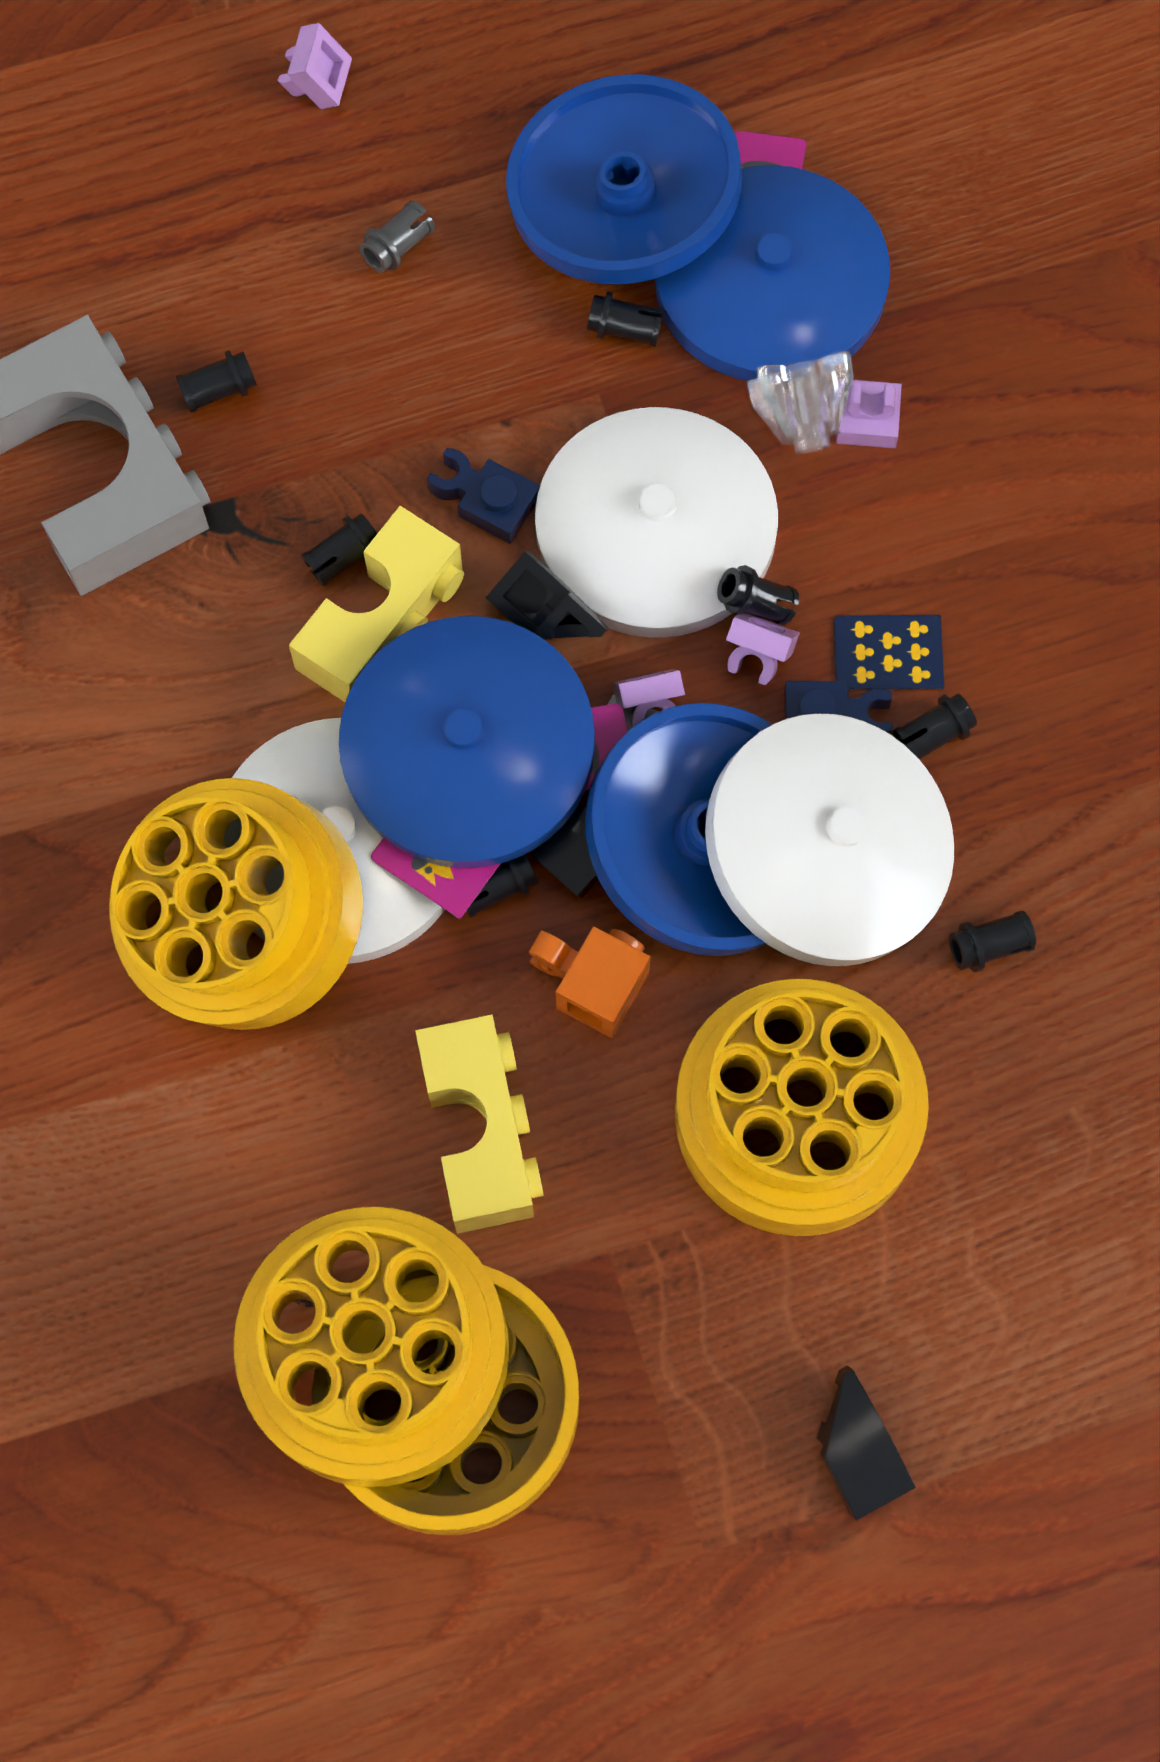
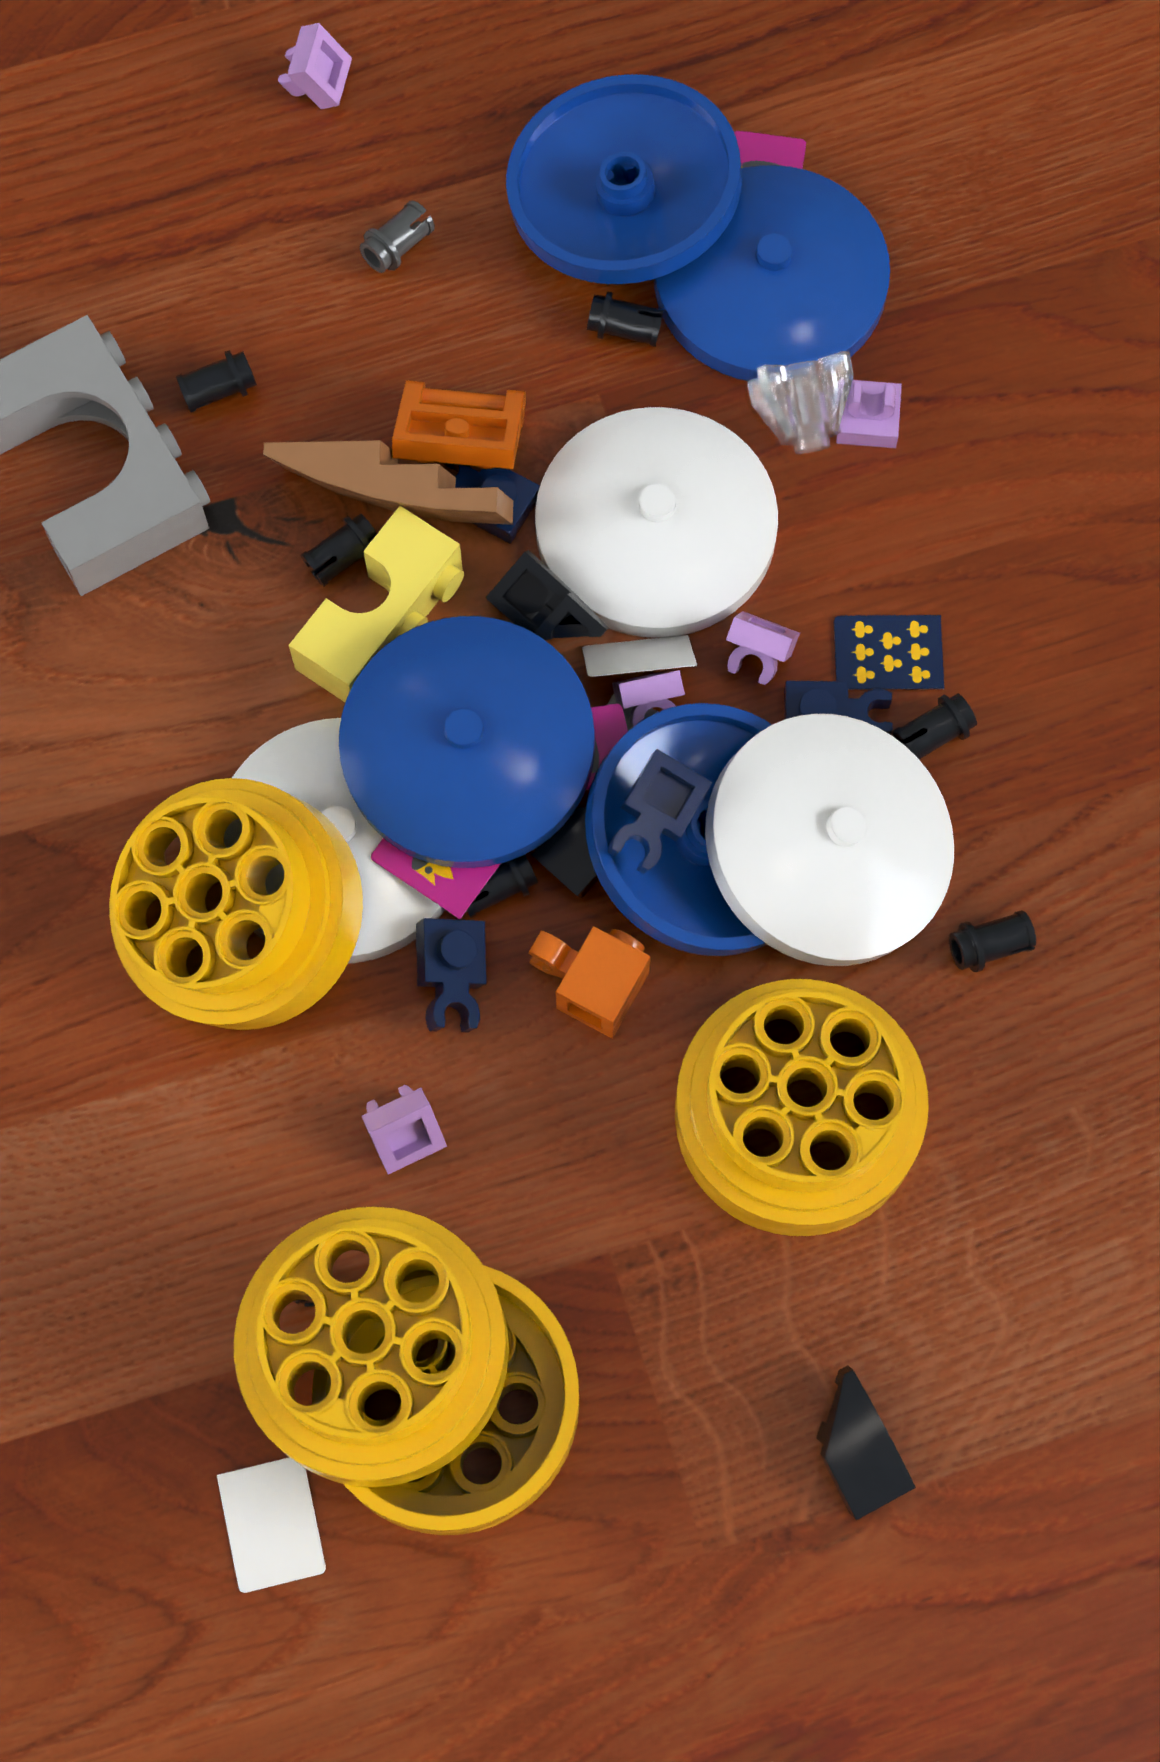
(271, 1524): none -> white sticker
(372, 476): none -> medium nougat slope
(403, 1129): none -> lavender tile
(452, 961): none -> dark blue plate
(458, 426): none -> orange plate
(468, 1066): light yellow arch -> none
(638, 656): none -> white sticker
(662, 803): none -> dark blue plate
(744, 590): black pin -> none

